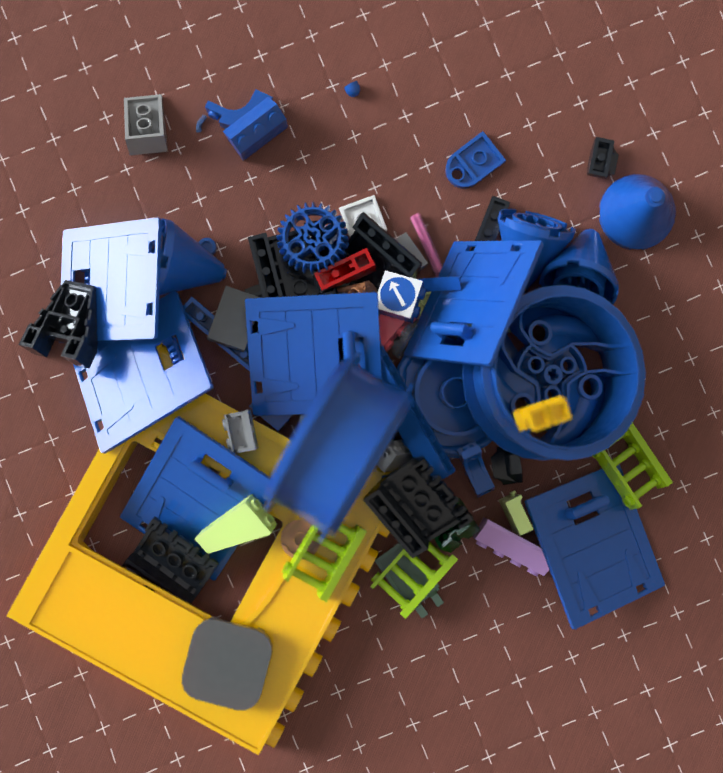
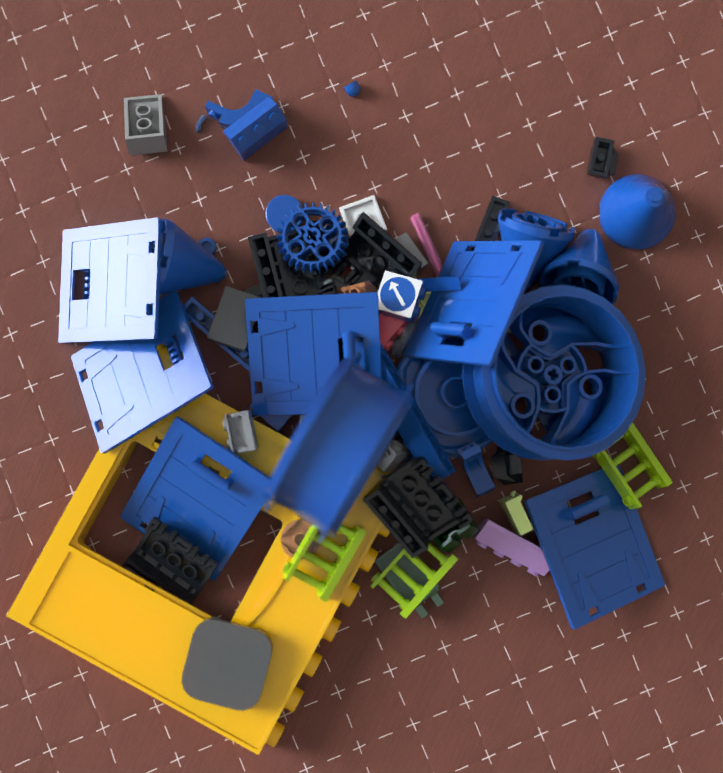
(69, 320): black wedge -> none
(237, 526): yellowish green slope -> none
(278, 208): none -> blue tile
(346, 270): red slope -> none
(474, 161): blue tile -> none
(542, 414): yellow hips -> none

